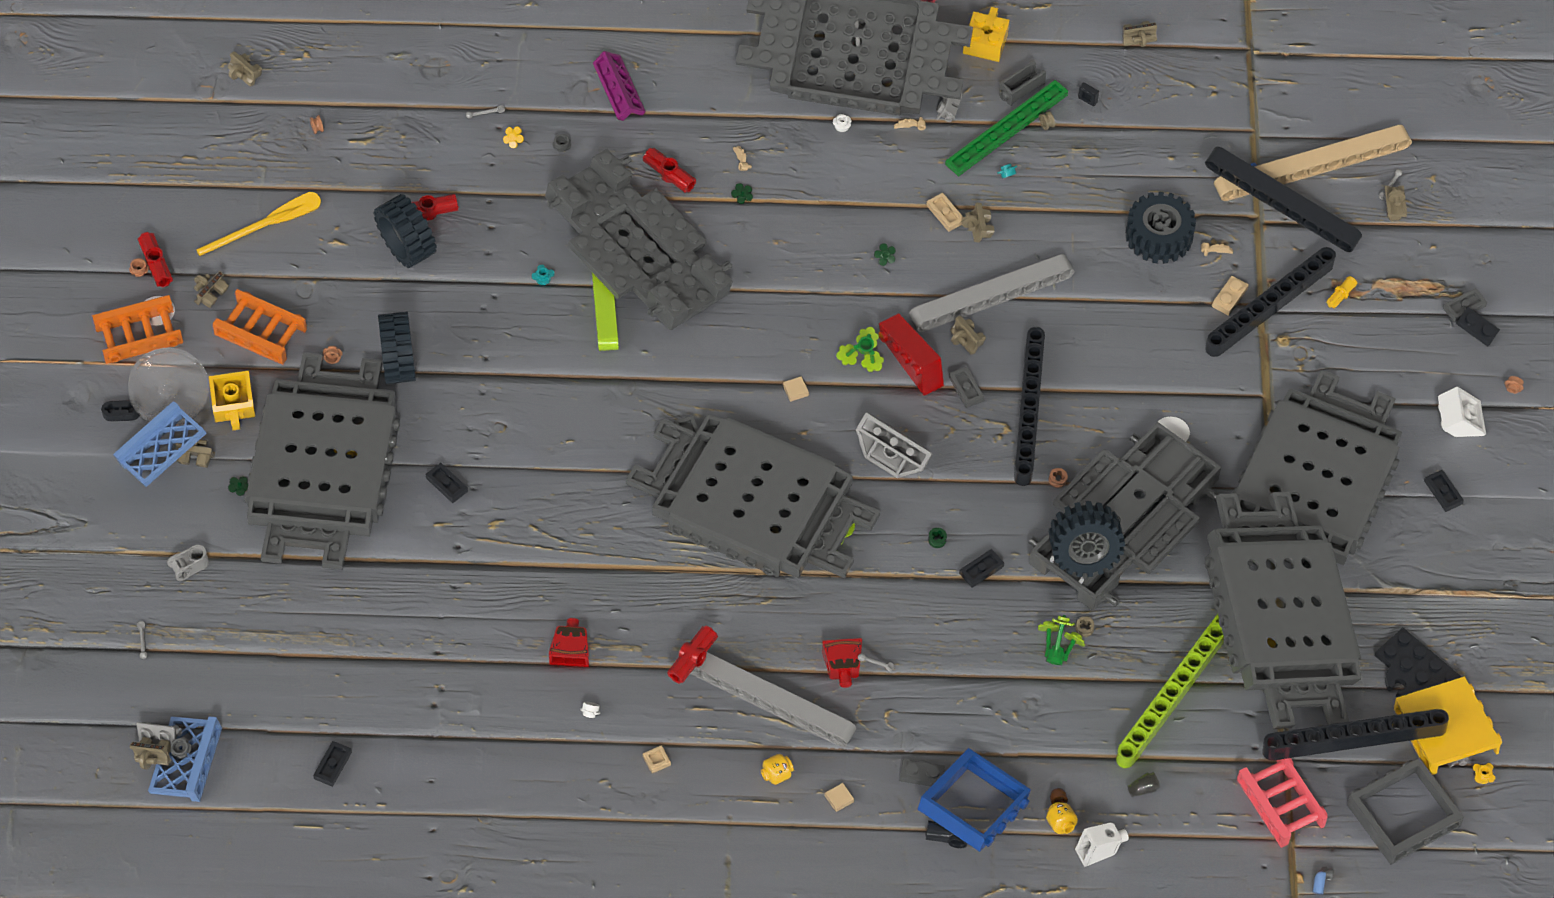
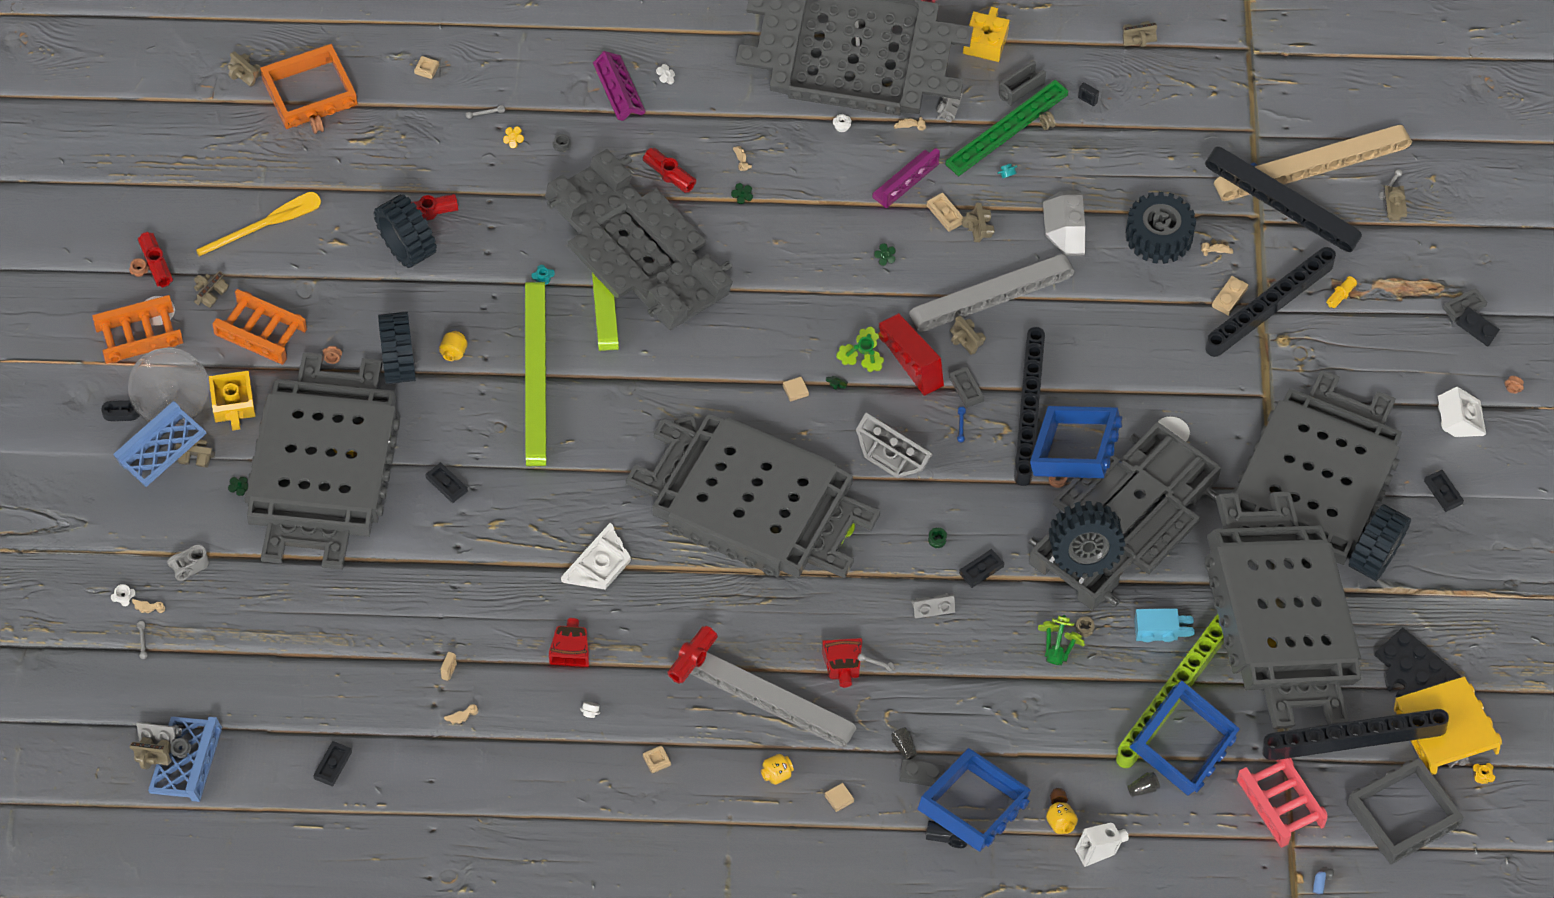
(120, 590): none -> white plate
(144, 606): none -> tan piece
(300, 64): none -> orange window
(426, 67): none -> tan tile
(448, 666): none -> tan tile
(453, 346): none -> yellow head
(460, 716): none -> tan piece
(535, 374): none -> lime beam
(599, 562): none -> white wing
(666, 74): none -> white plant
(836, 381): none -> dark green plant
(903, 741): none -> clear smoke cone
(907, 177): none -> magenta fence
(933, 606): none -> light grey hinge
(961, 411): none -> blue hinge
(1065, 222): none -> light grey wedge
(1076, 468): none -> blue window
(1161, 625): none -> medium azure hinge
(1206, 711): none -> blue window
(1379, 542): none -> black wheel

